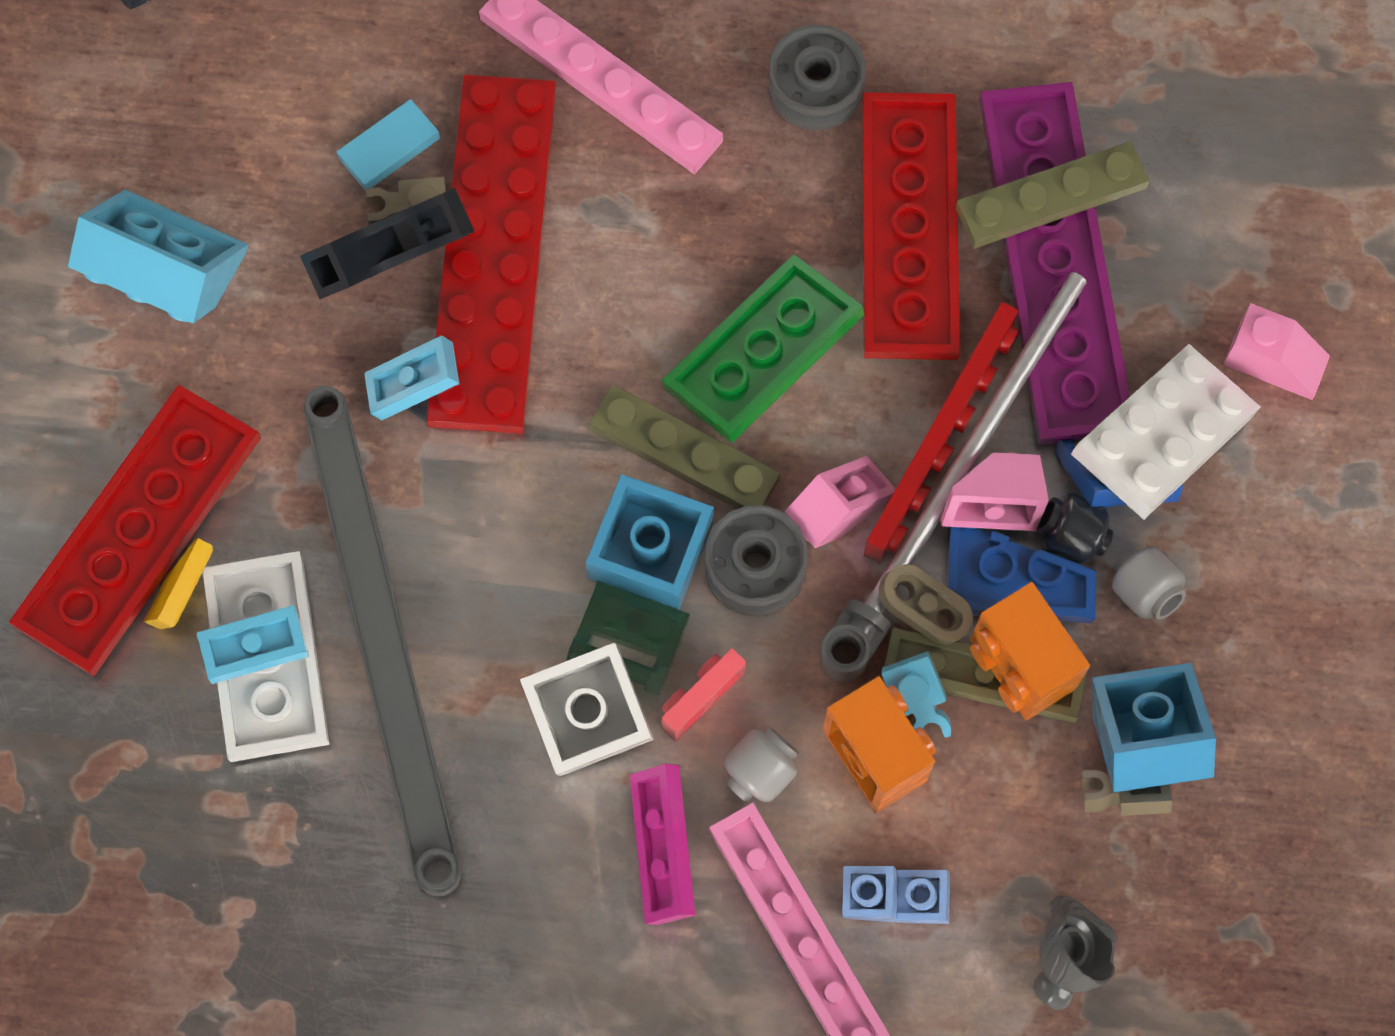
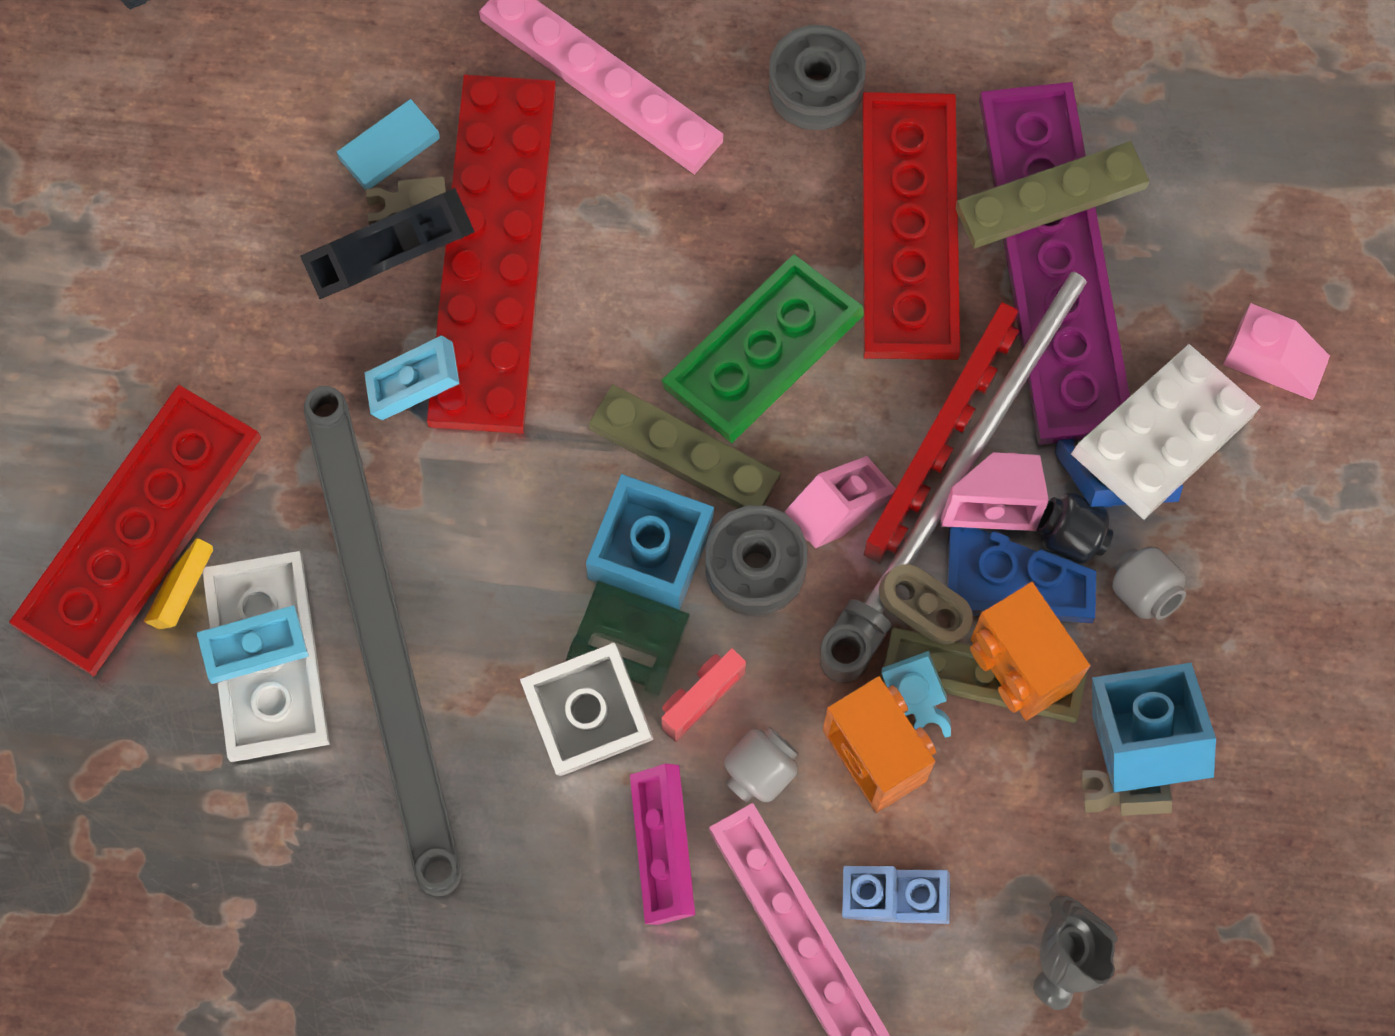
(155, 255): medium azure slope -> none

